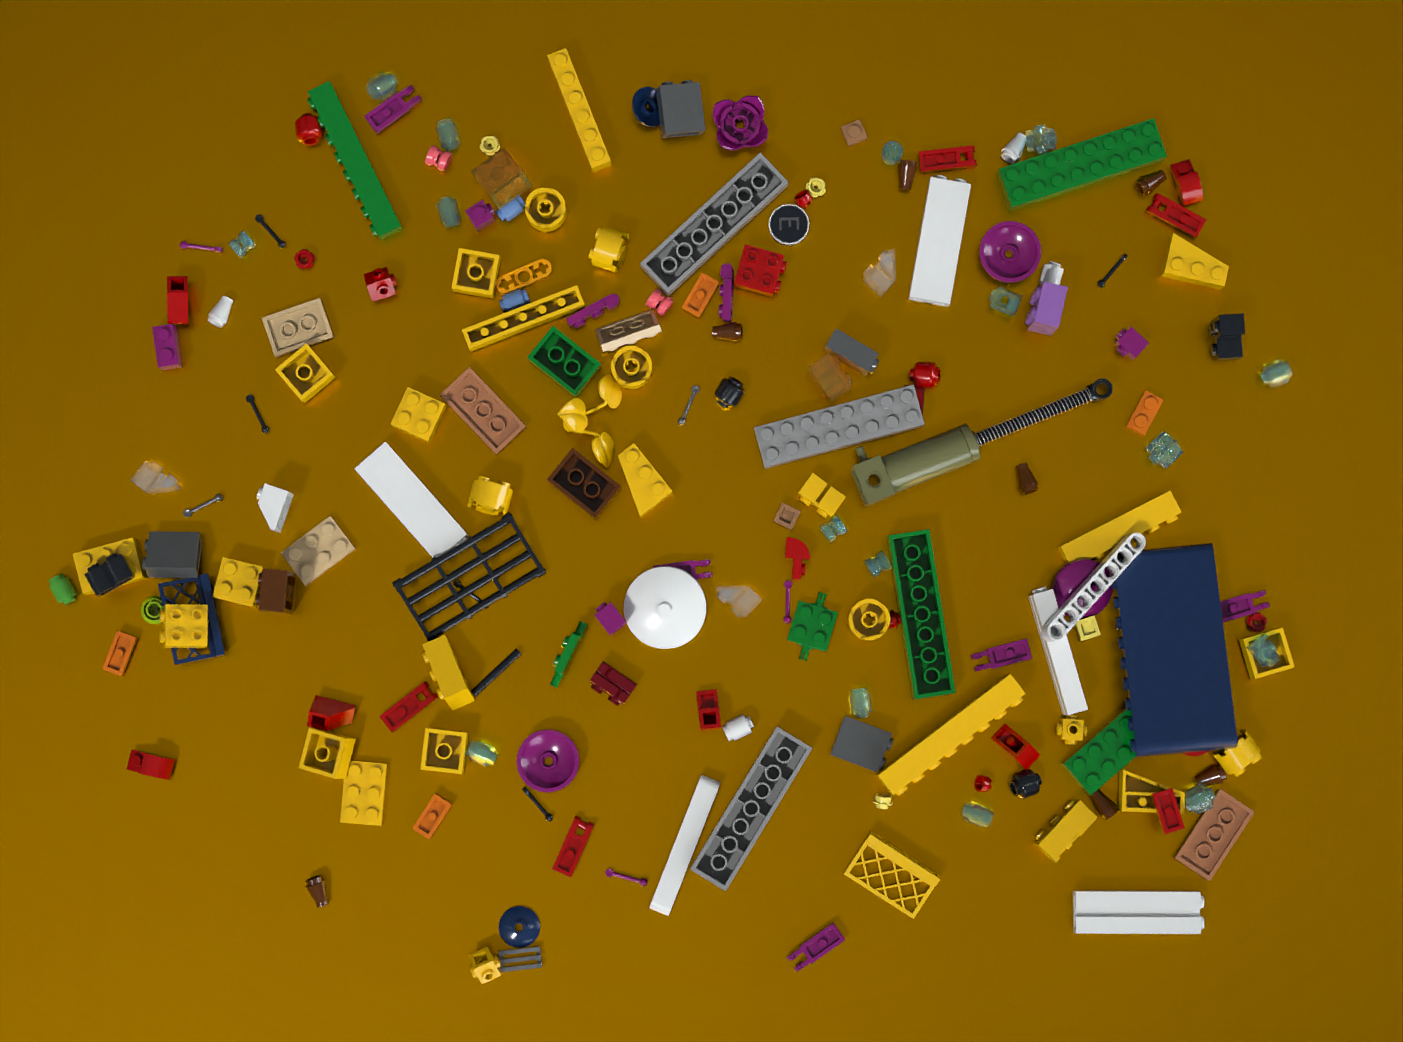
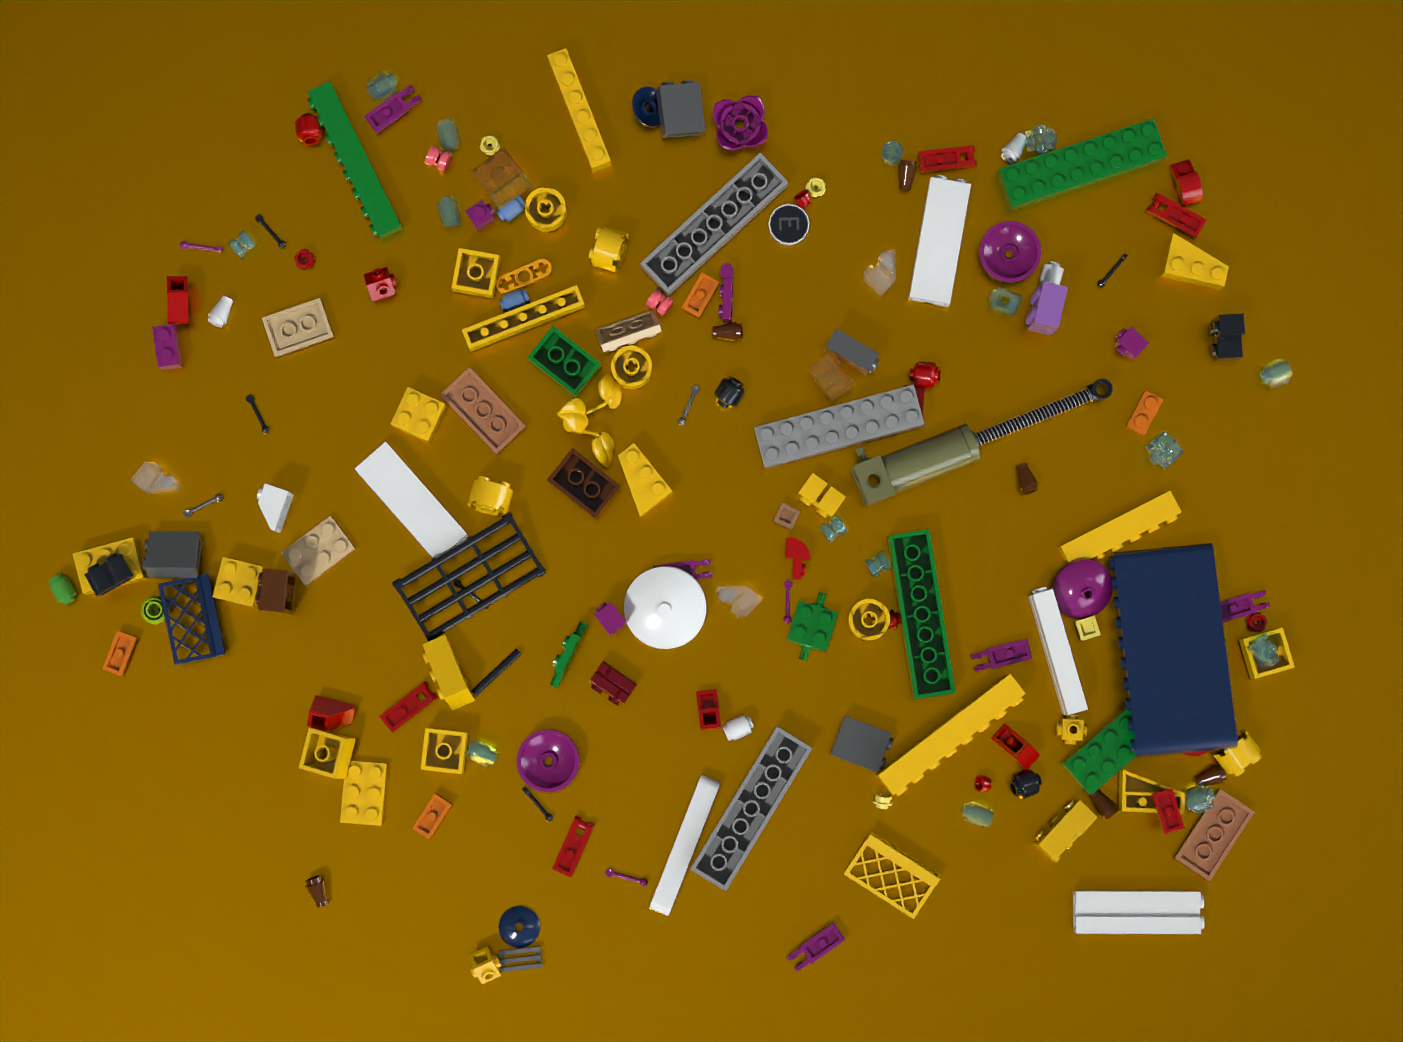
(150, 764): red brick -> none
(184, 626): yellow brick -> none
(305, 373): yellow brick -> none
(593, 310): magenta hinge -> none
(759, 271): red brick -> none
(854, 133): medium nougat plate -> none
(860, 702): clear light blue brick -> none
(1084, 590): white beam -> none
(1148, 183): reddish brown cone -> none

